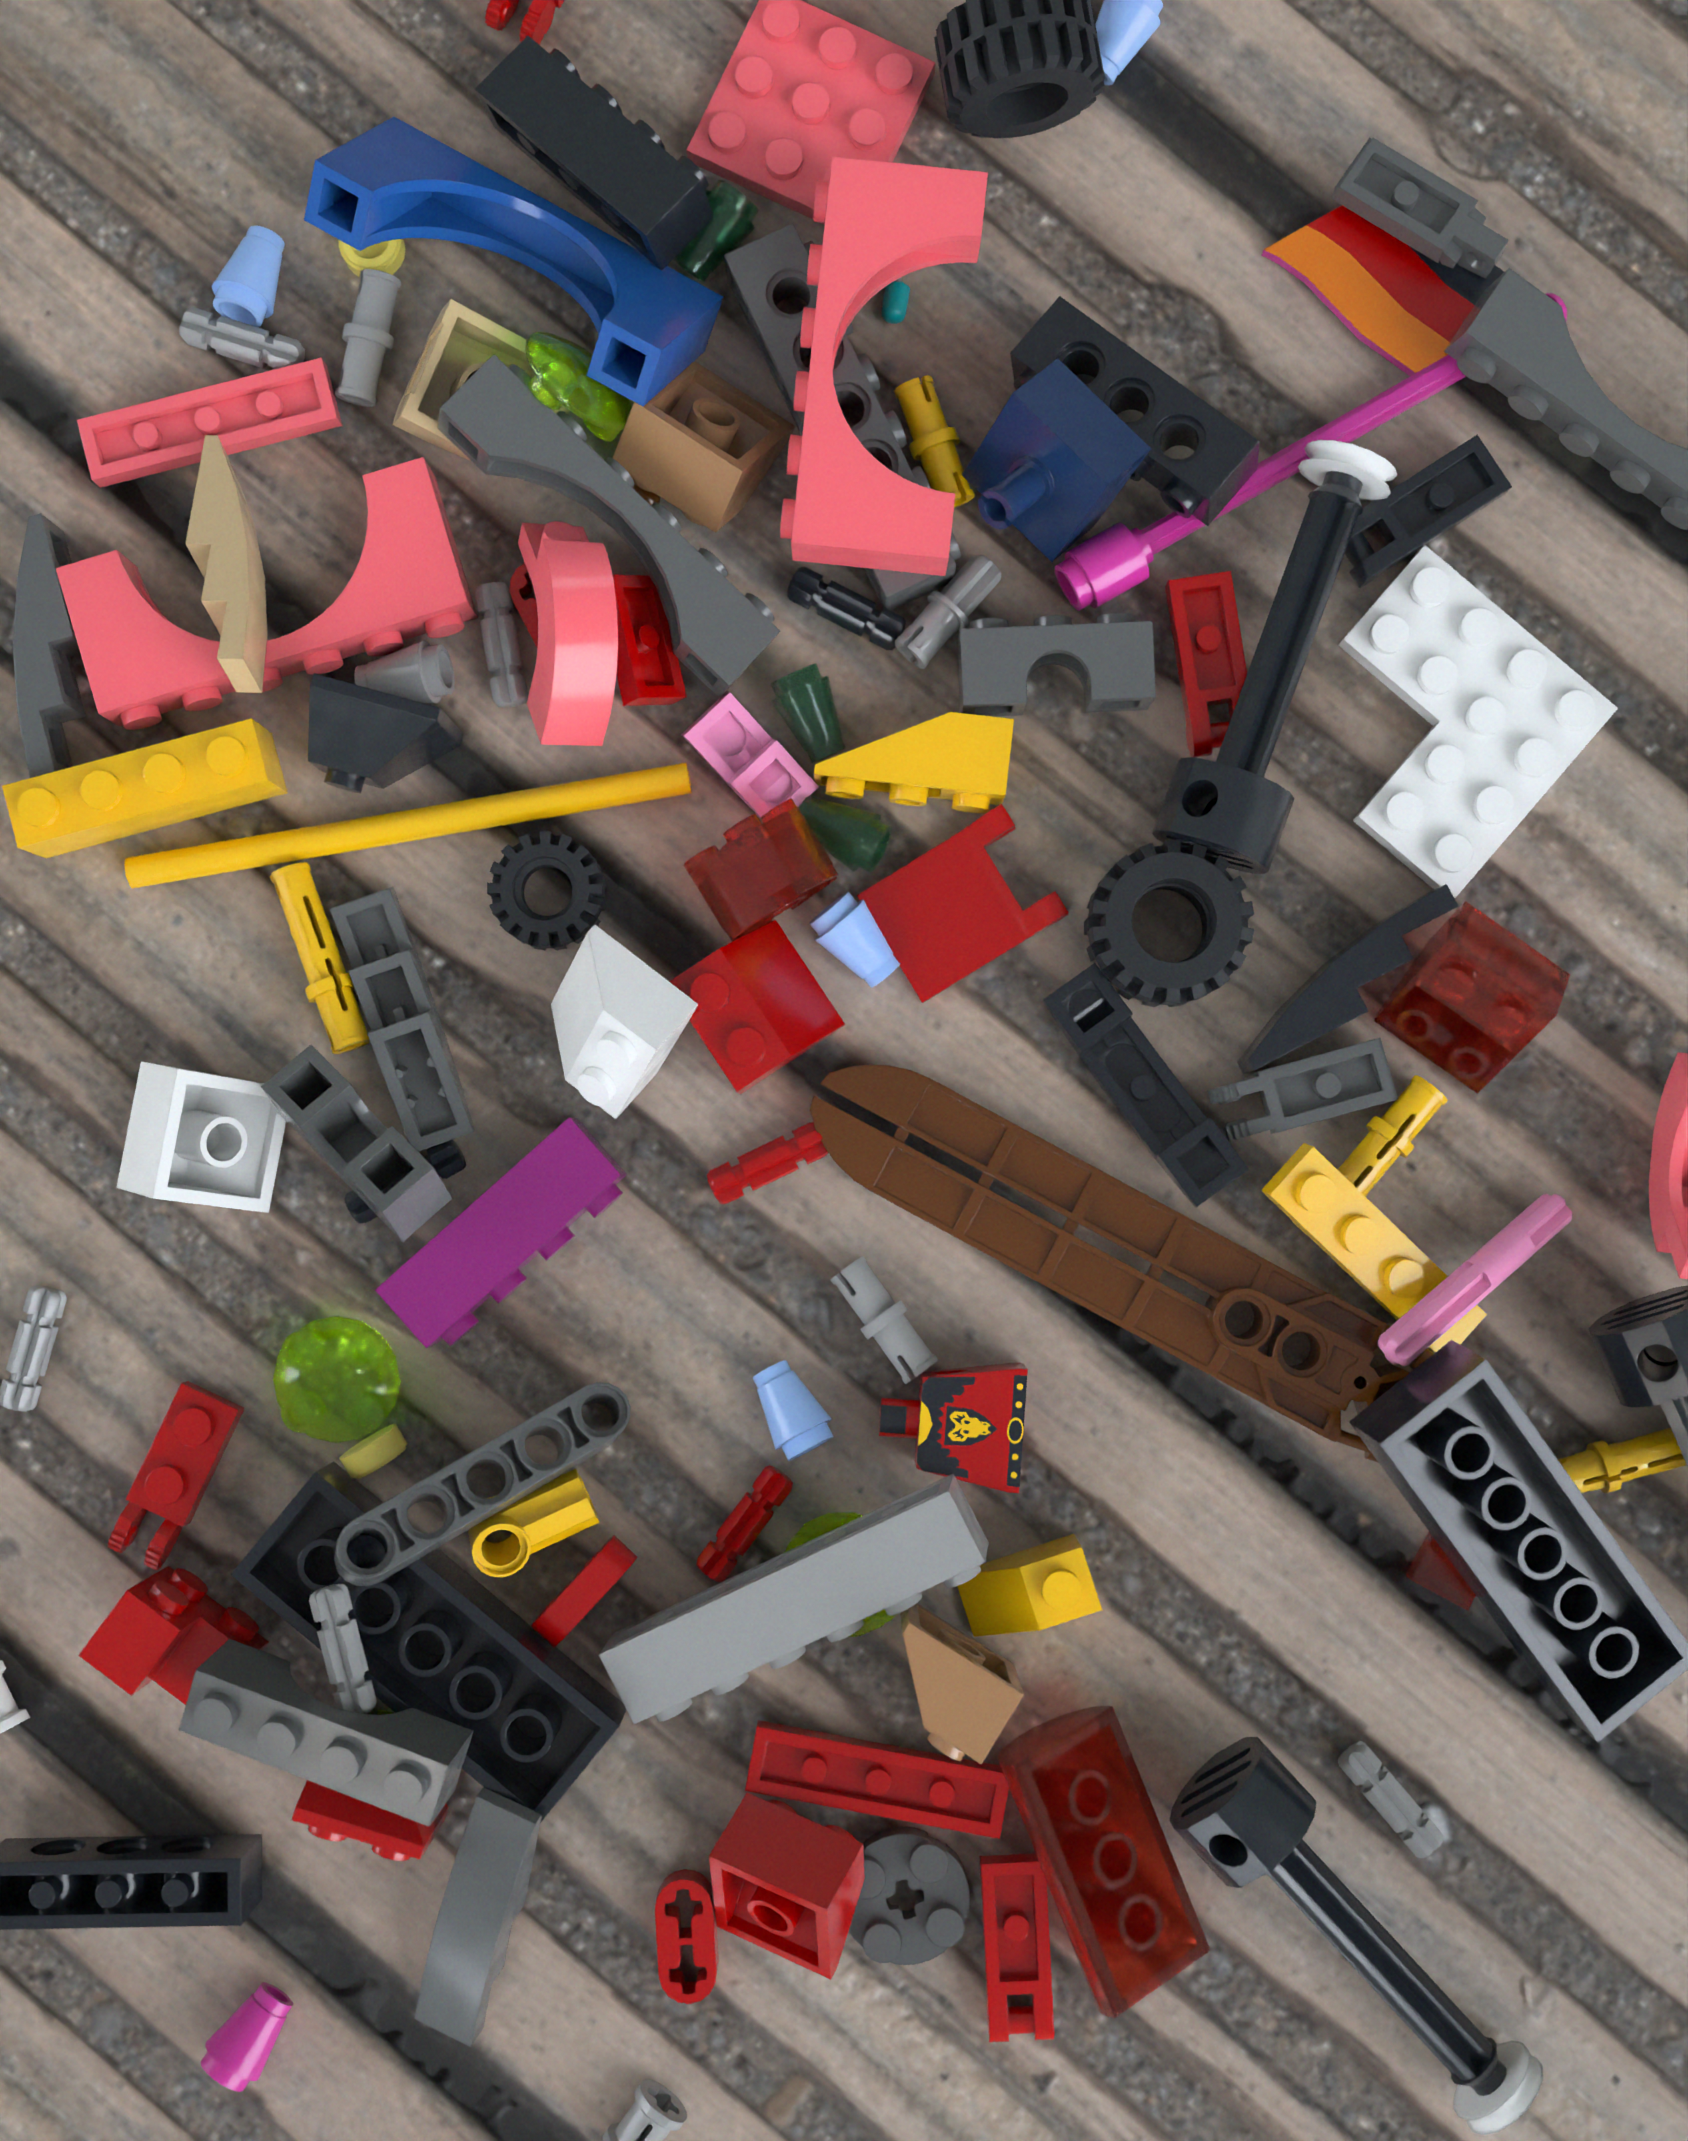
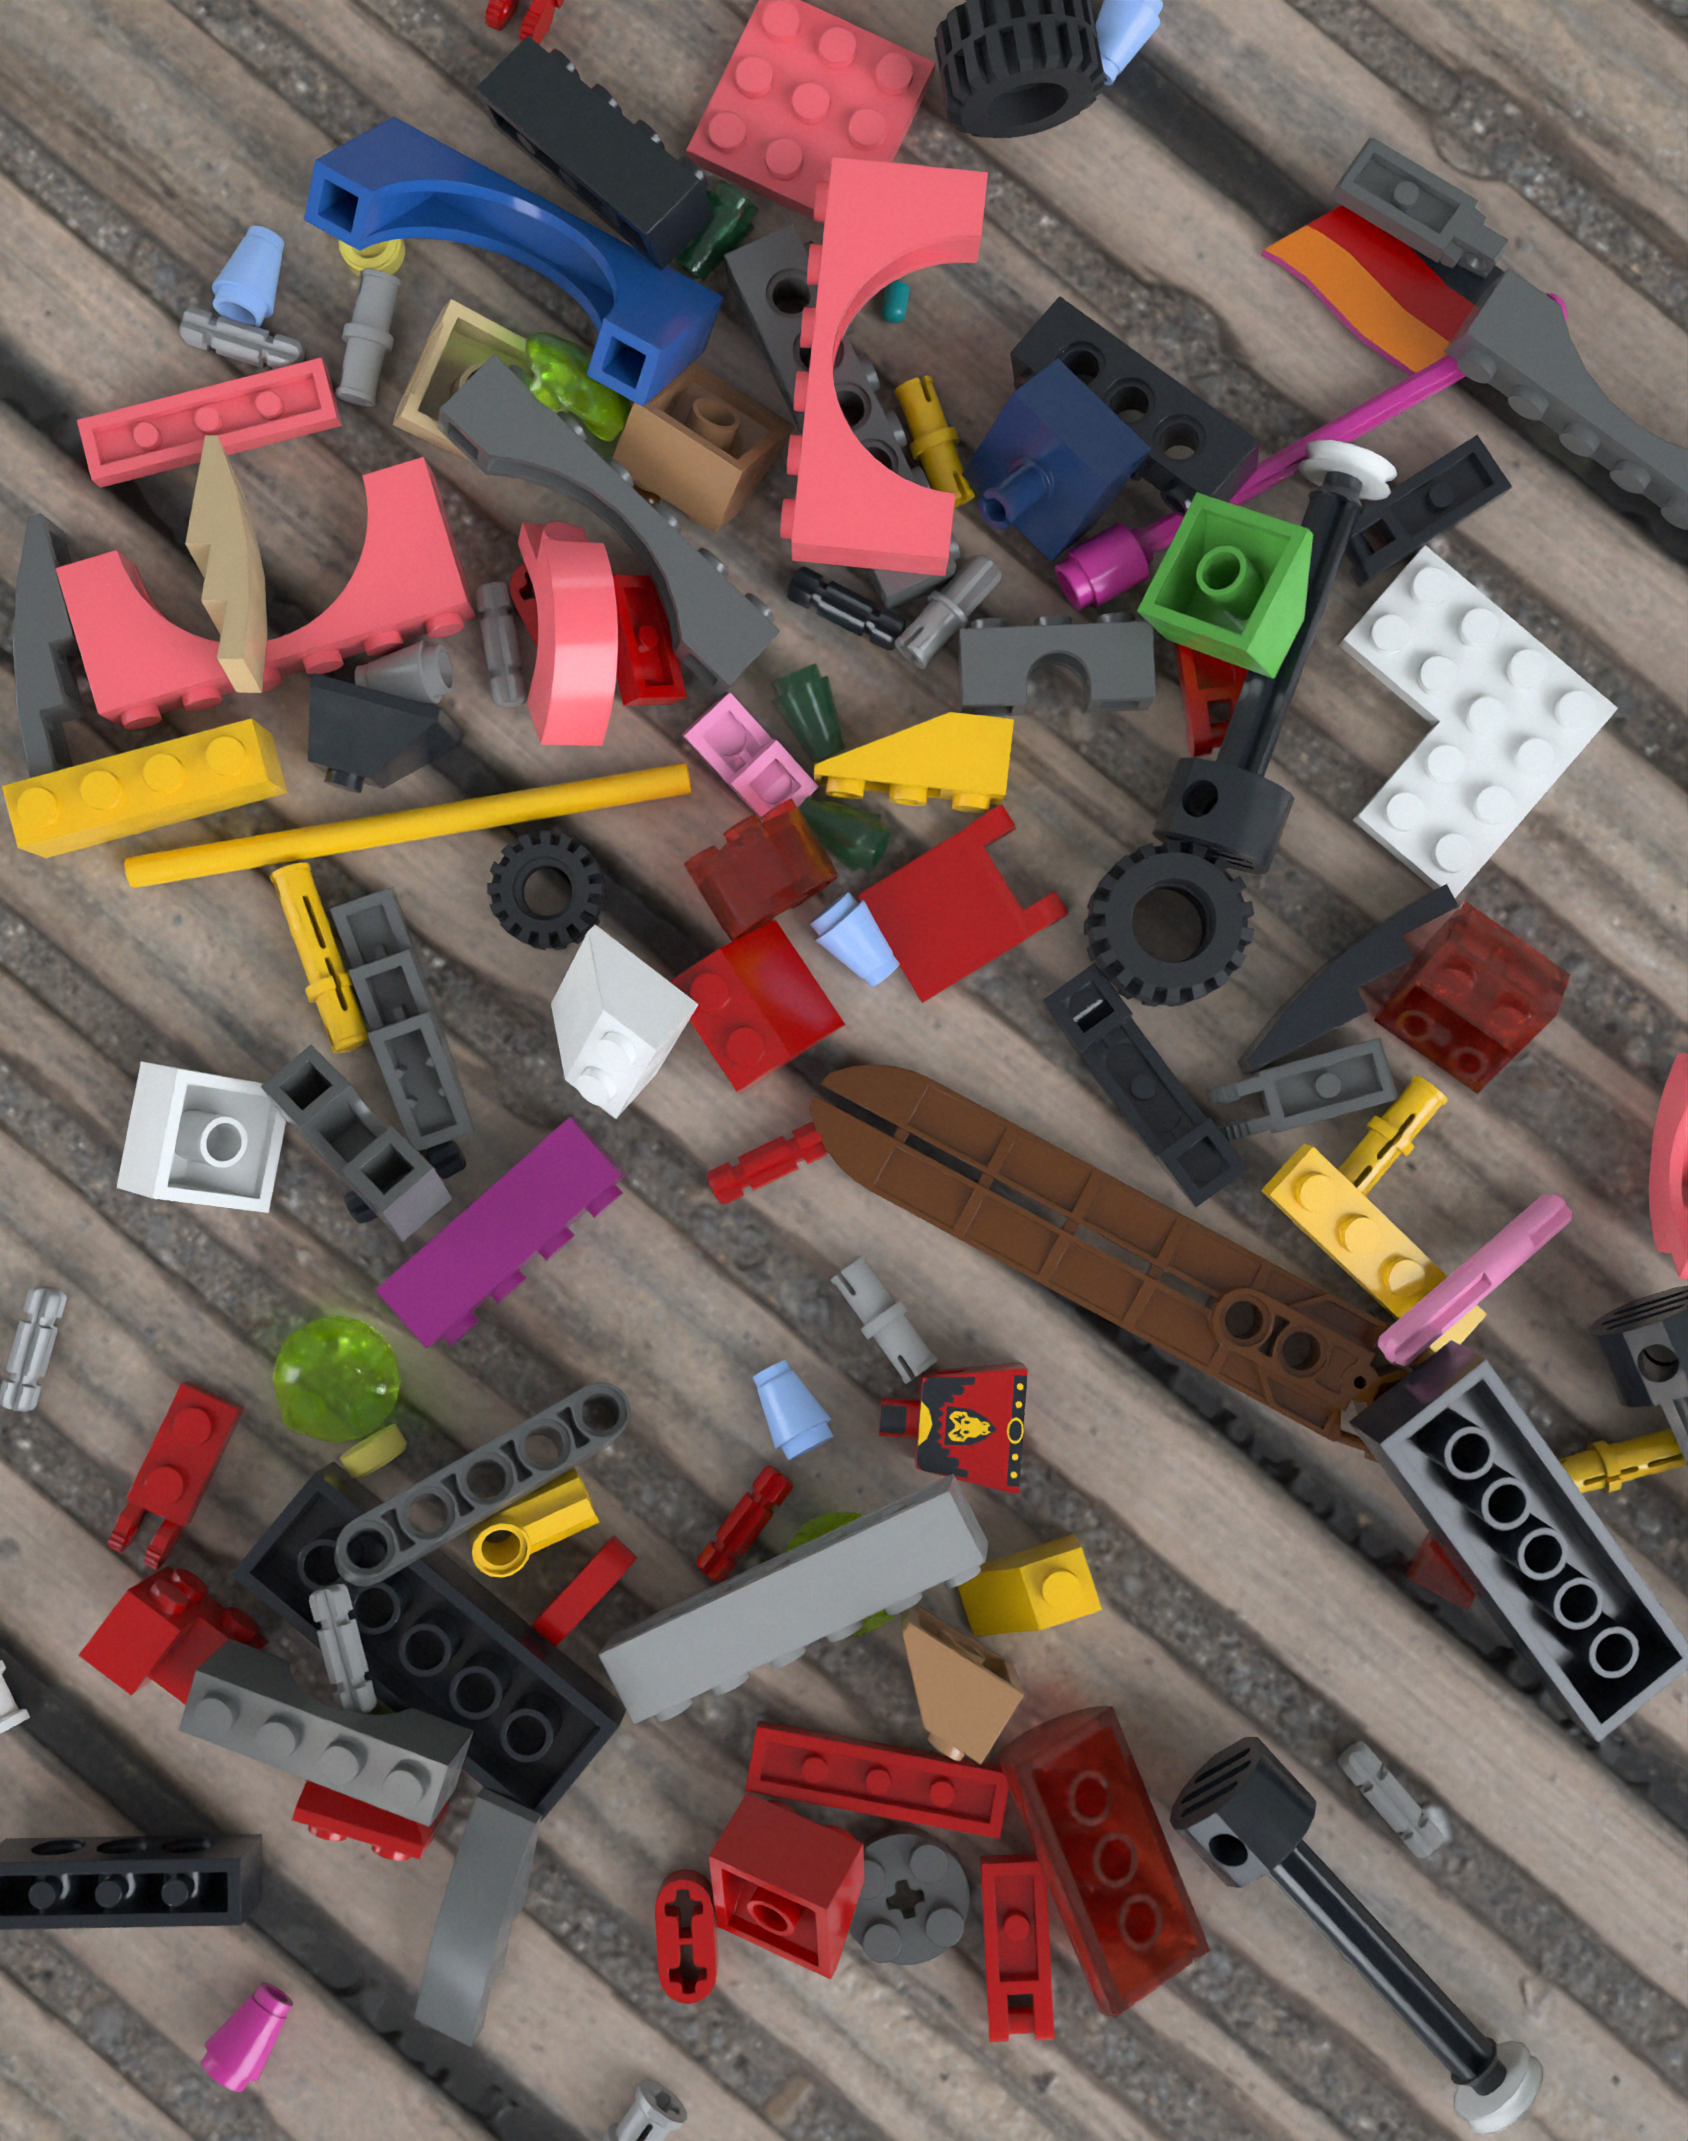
(1232, 585): none -> bright green slope

